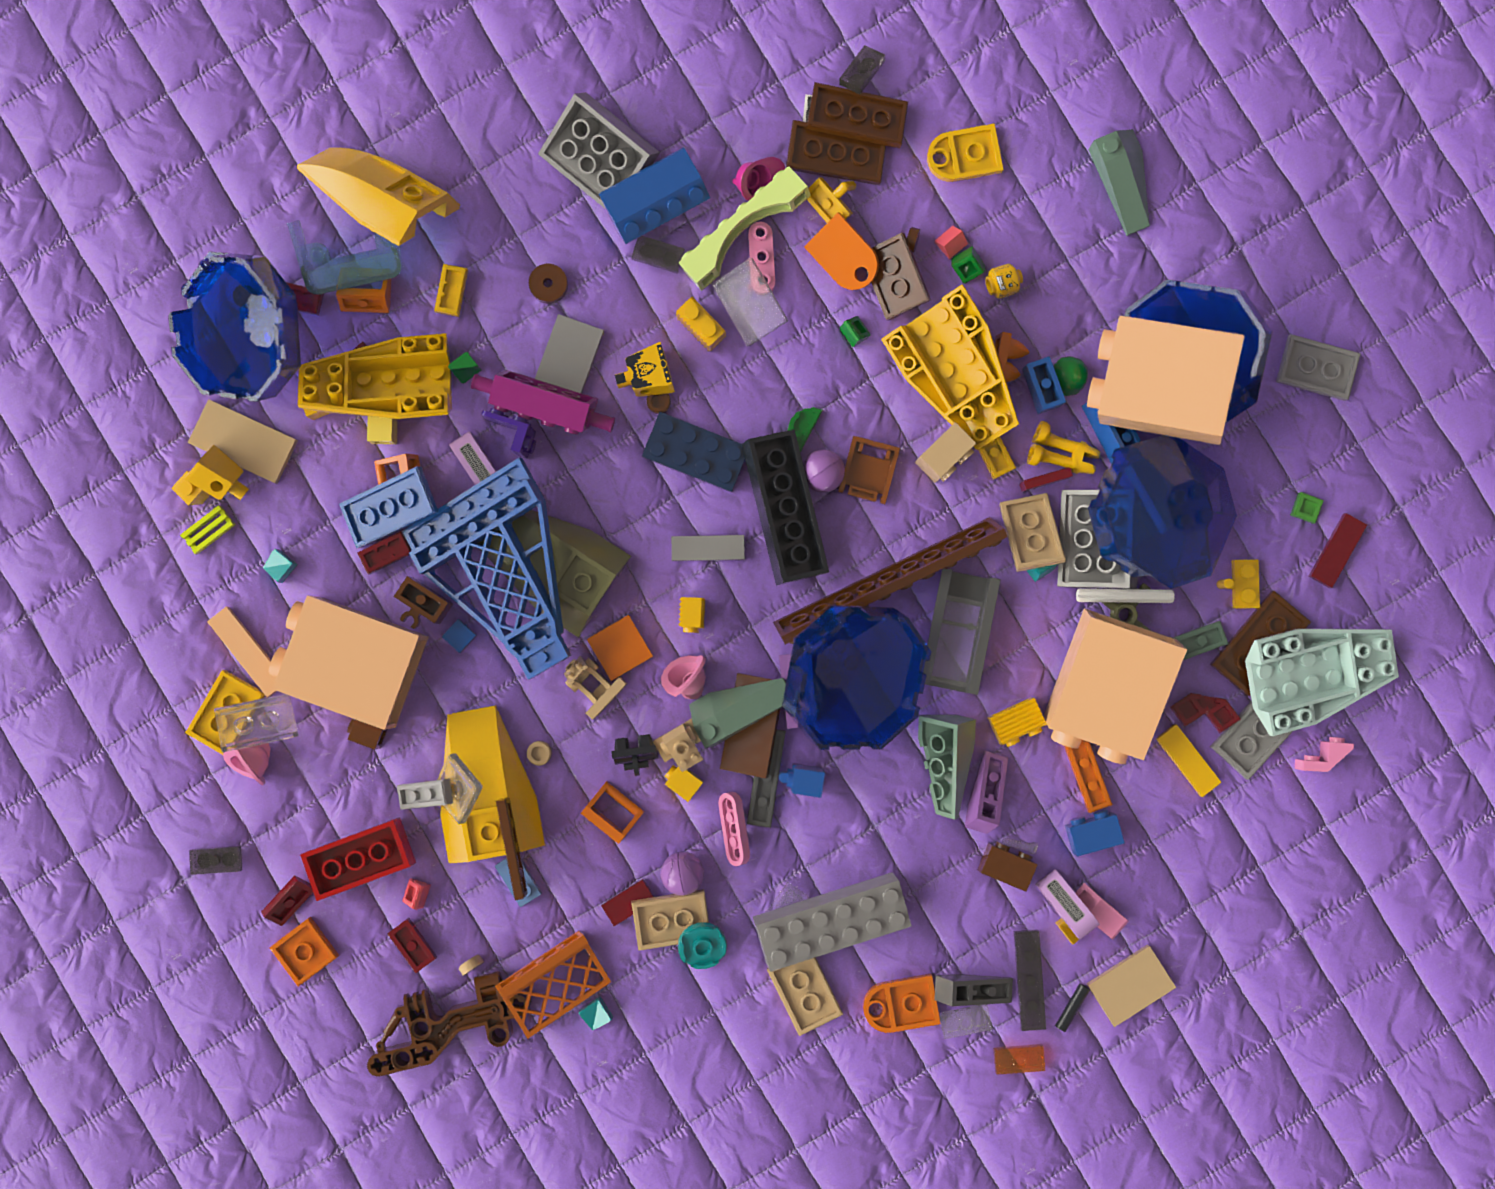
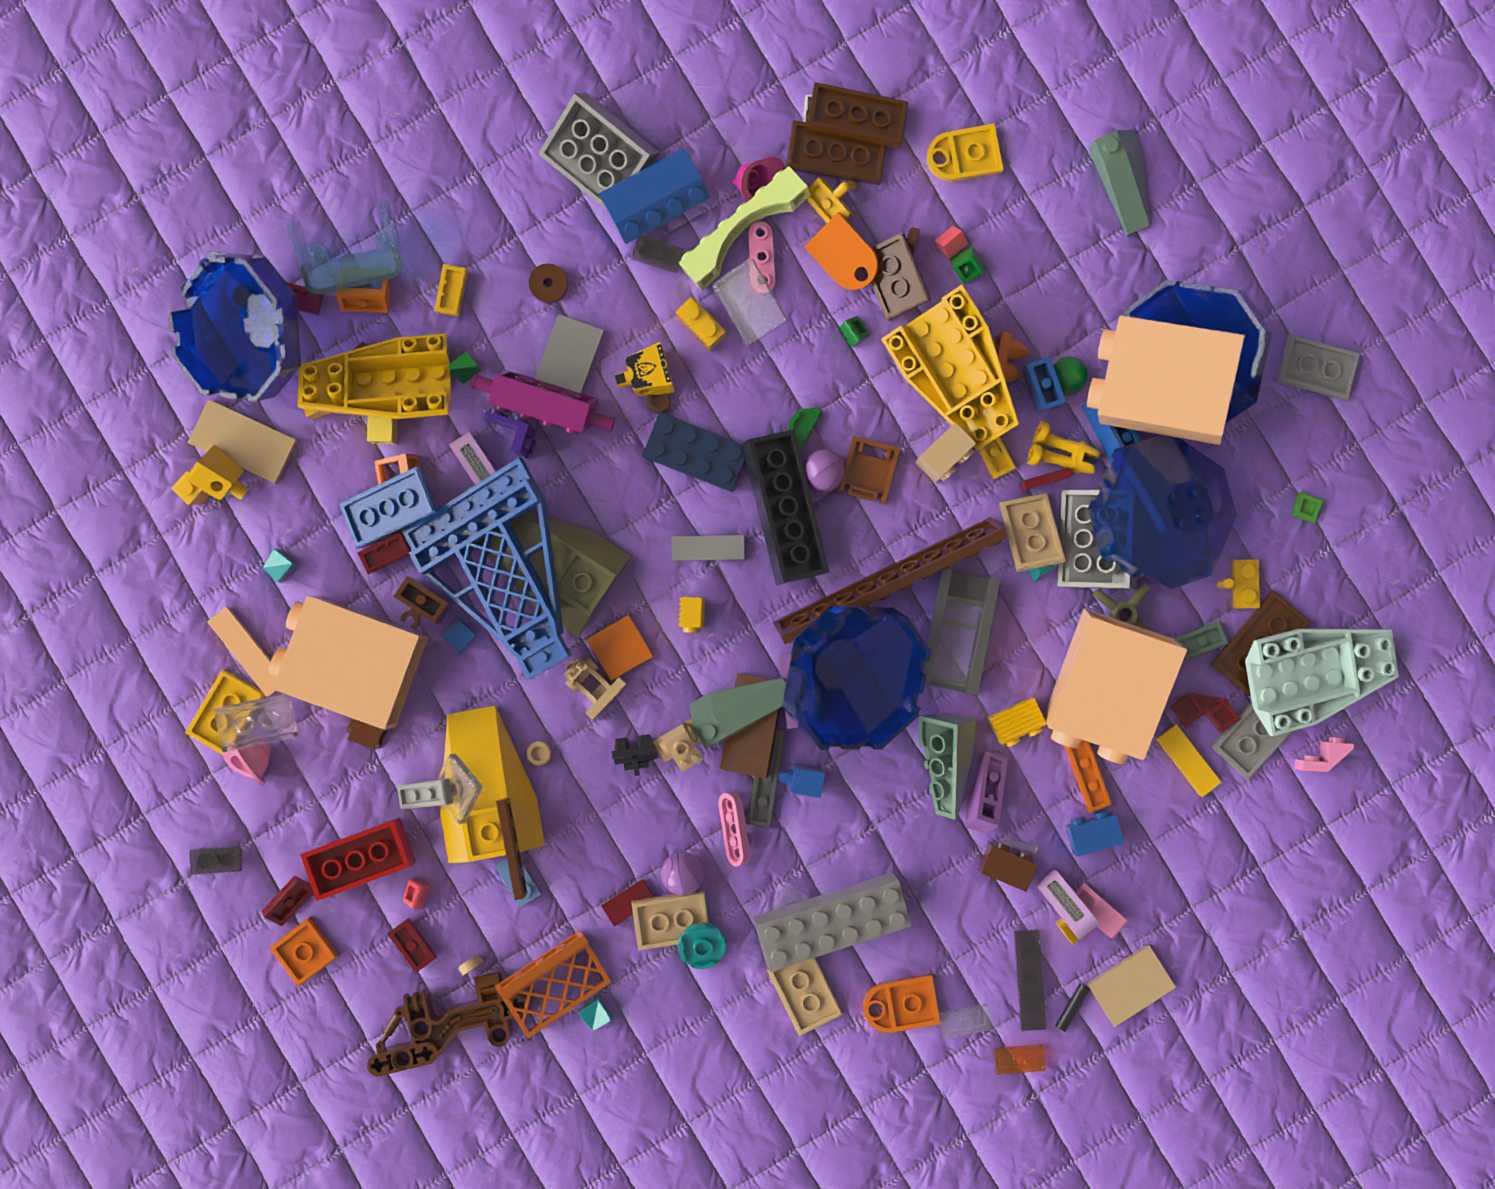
(203, 521): neon yellow tile -> none
(377, 191): yellow wedge -> none
(603, 822): orange tile -> none
(683, 783): yellow brick -> none
(685, 677): bright pink helmet -> none
(862, 69): clear smoke plate -> none
(972, 989): dark grey slope -> none
(1003, 281): yellow head -> none
(1125, 595): white axle -> none
(1337, 550): dark red tile -> none

